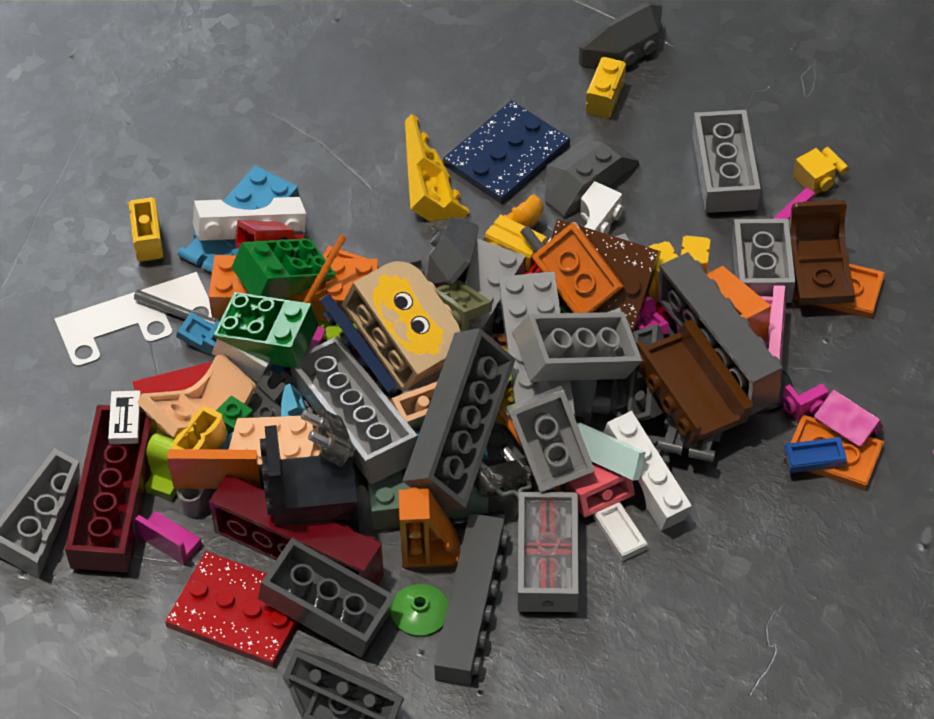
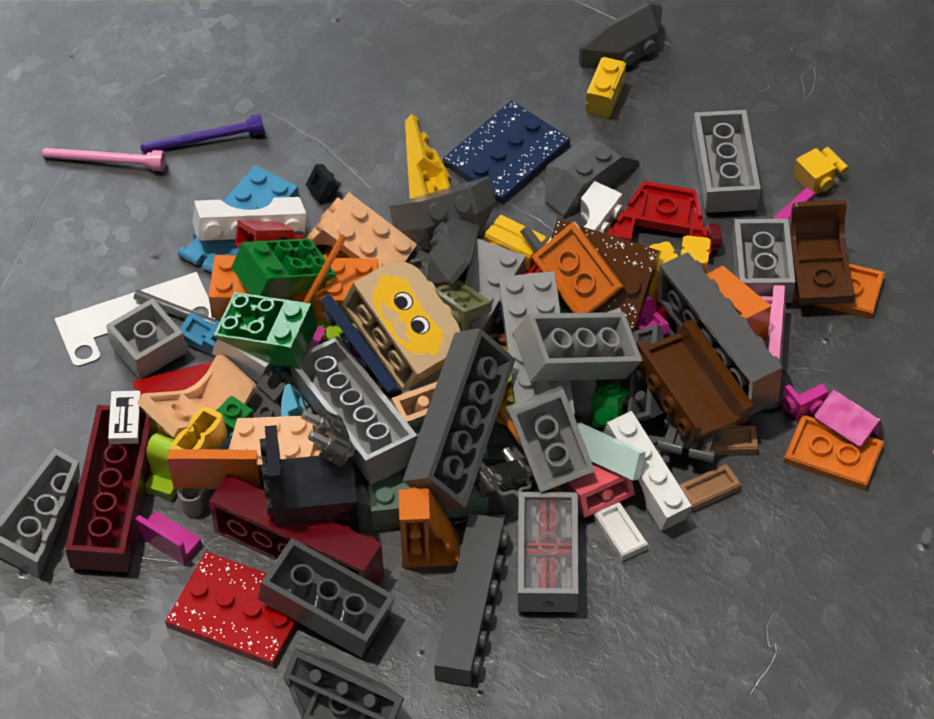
(145, 229): yellow brick -> none
(146, 338): none -> light grey brick
(154, 160): none -> bright pink piece
(252, 125): none -> dark purple piece
(322, 182): none -> black tile
(366, 232): none -> light nougat bracket
(419, 620): bright green dish -> none
(421, 215): none -> dark grey wedge
(528, 212): light orange hair -> none
(607, 404): none -> green bracket
(663, 209): none -> red wing
(710, 487): none -> medium nougat tile
(715, 236): none -> dark red tile
(737, 441): none -> medium nougat tile
(815, 455): blue tile -> none

